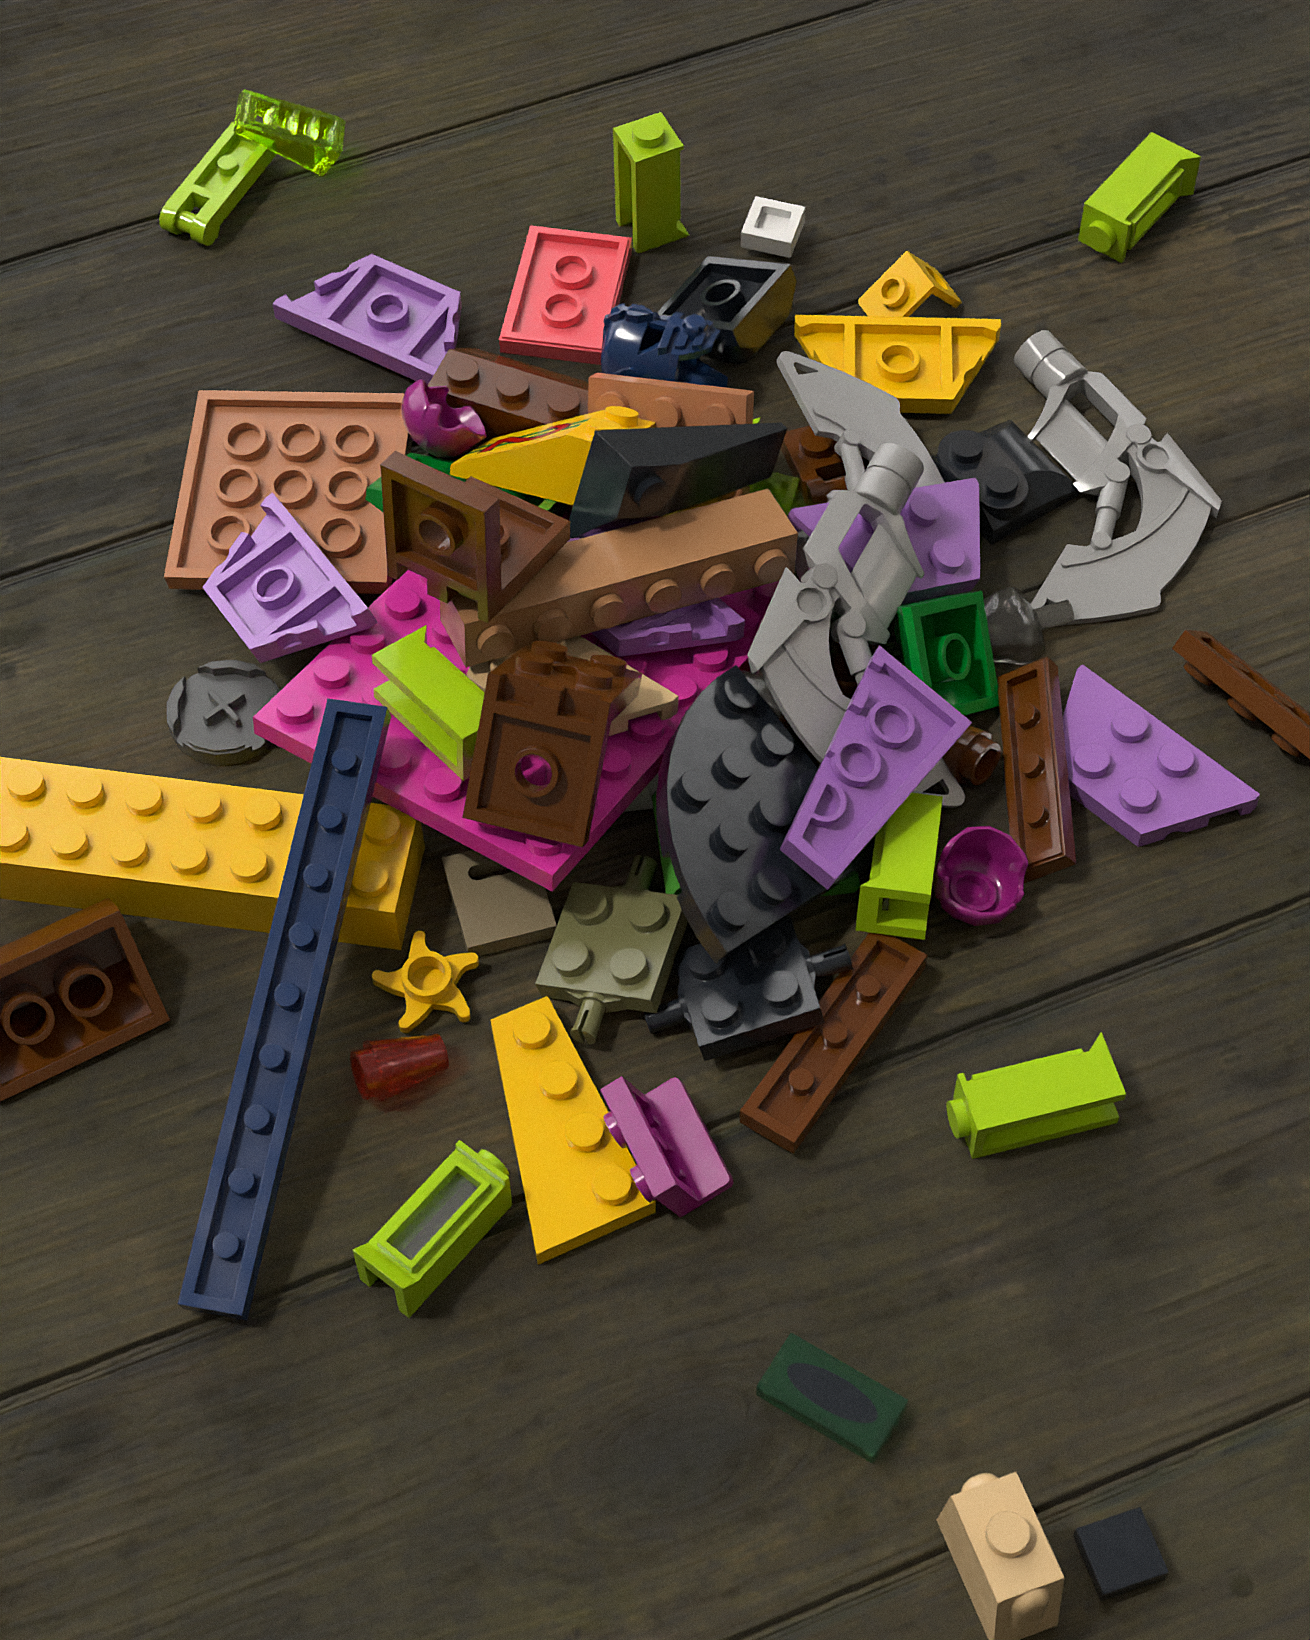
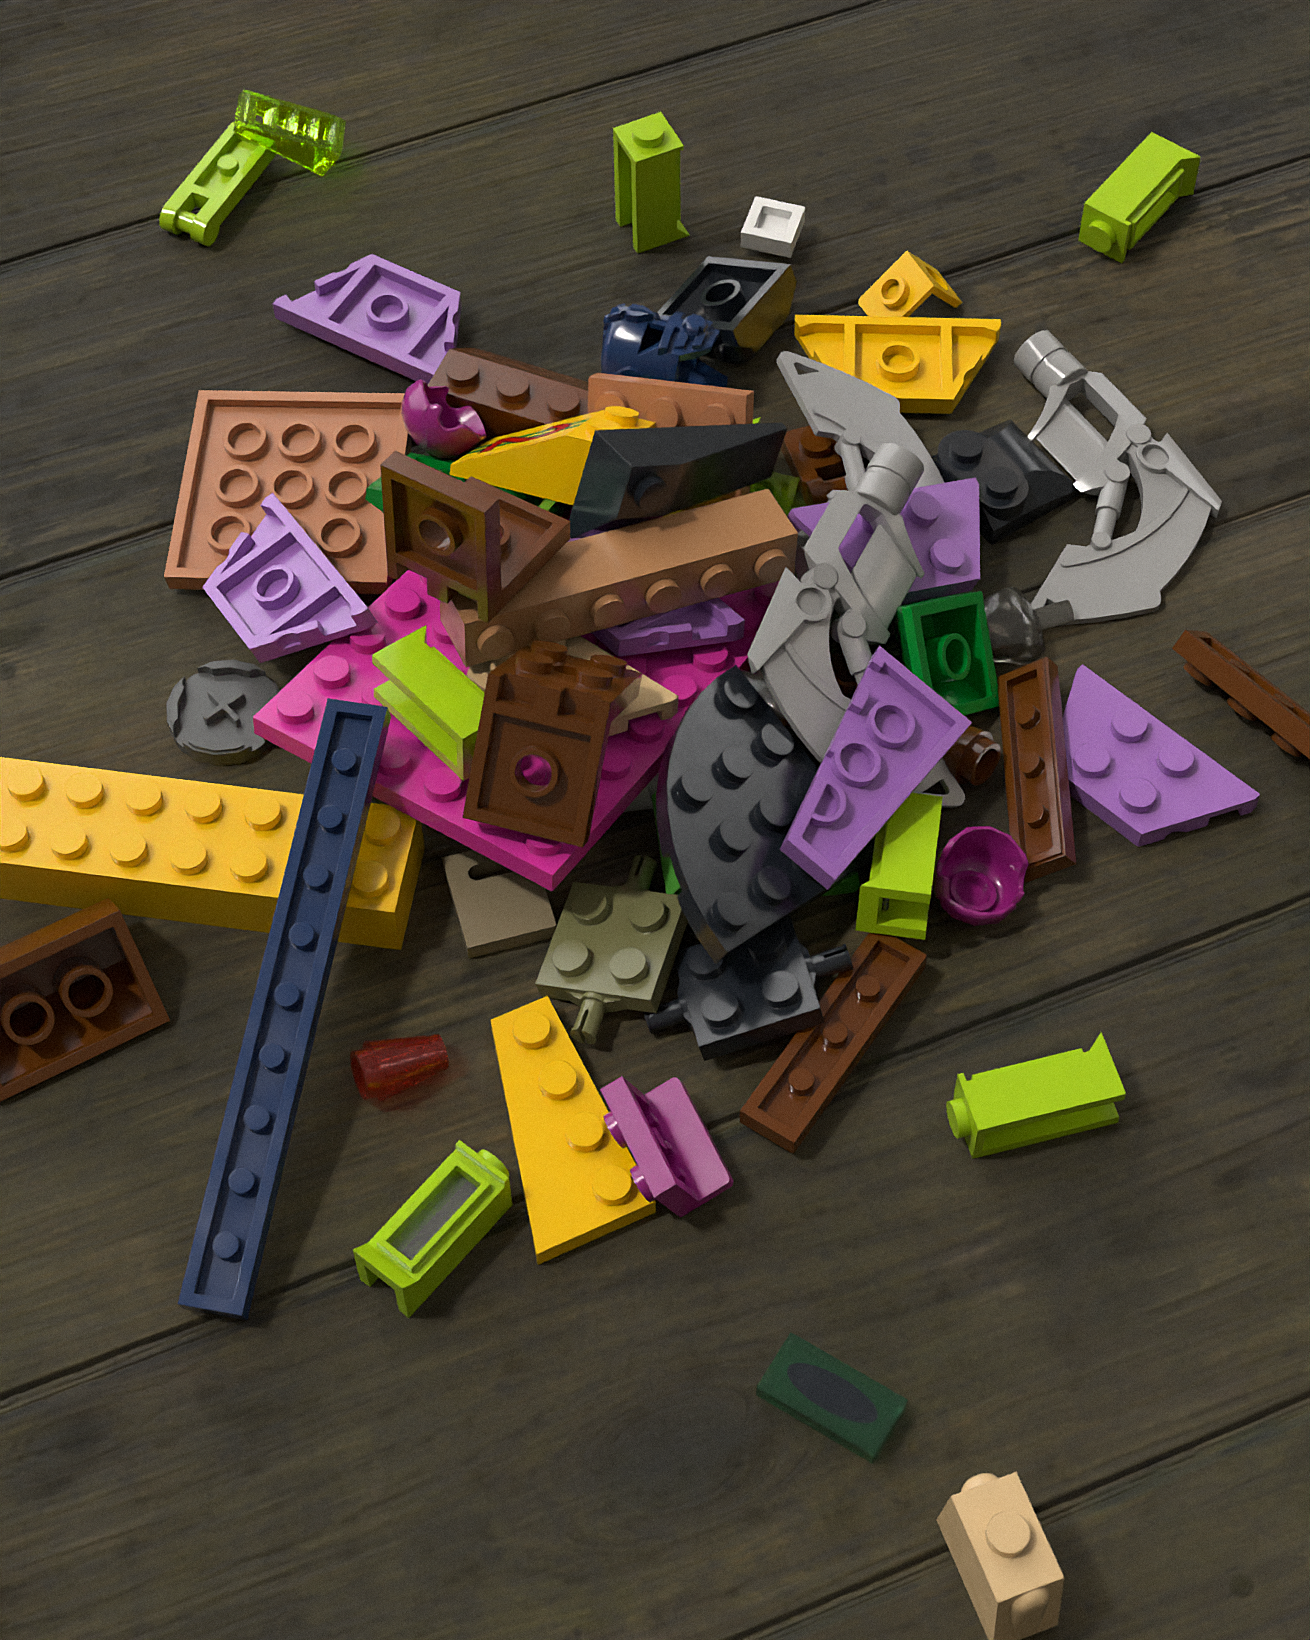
(427, 983): yellow animal -> none
(564, 293): coral tile -> none
(1120, 1554): black tile -> none

